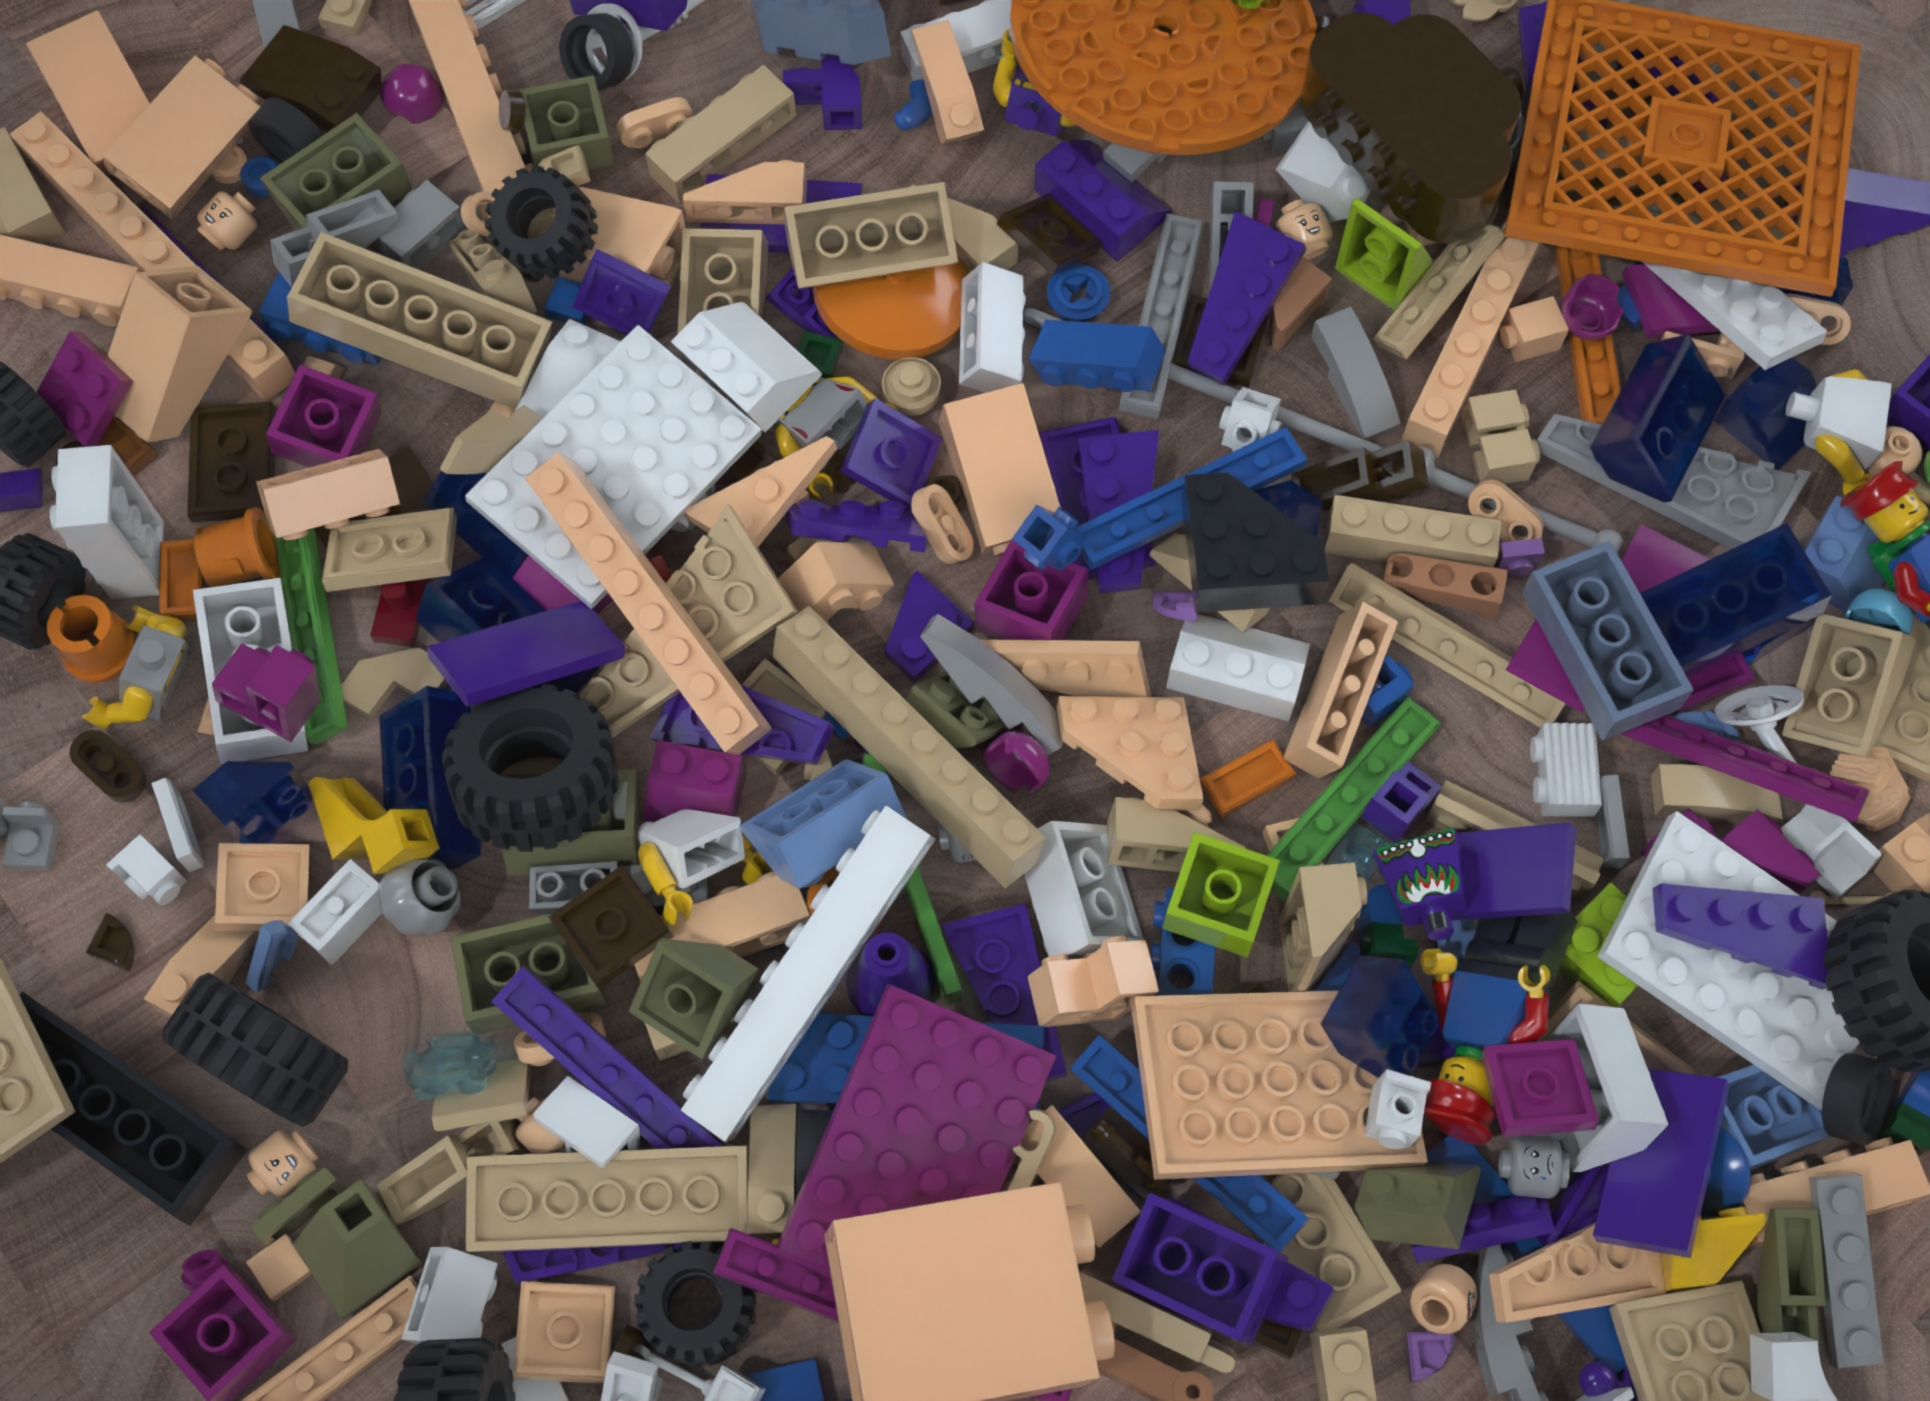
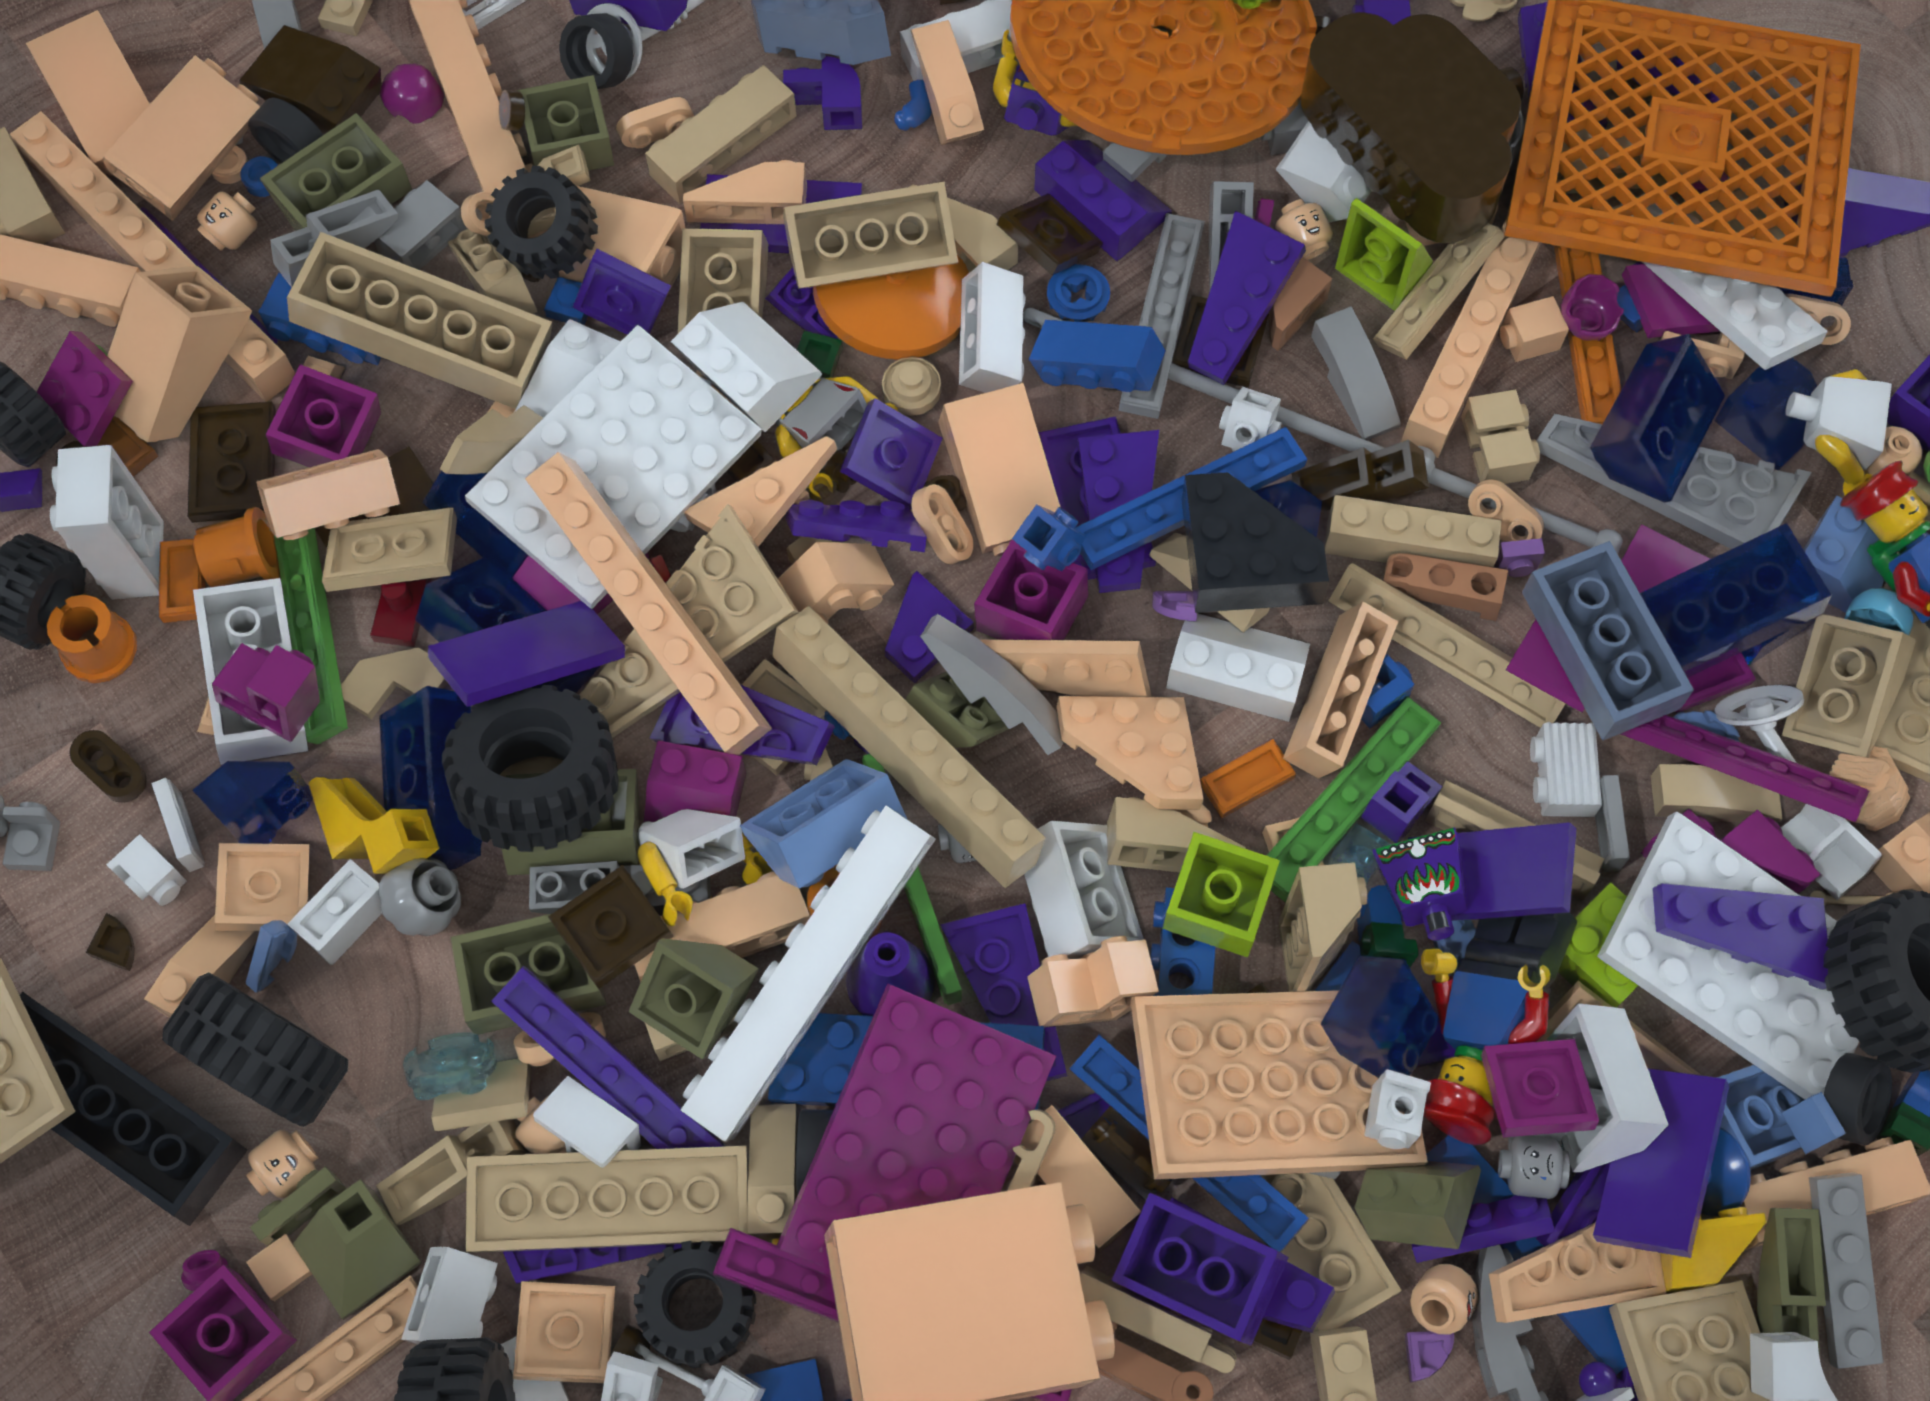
(148, 673): torso -> none
(1017, 761): magenta hair -> none
(1813, 1123): none -> medium blue tile

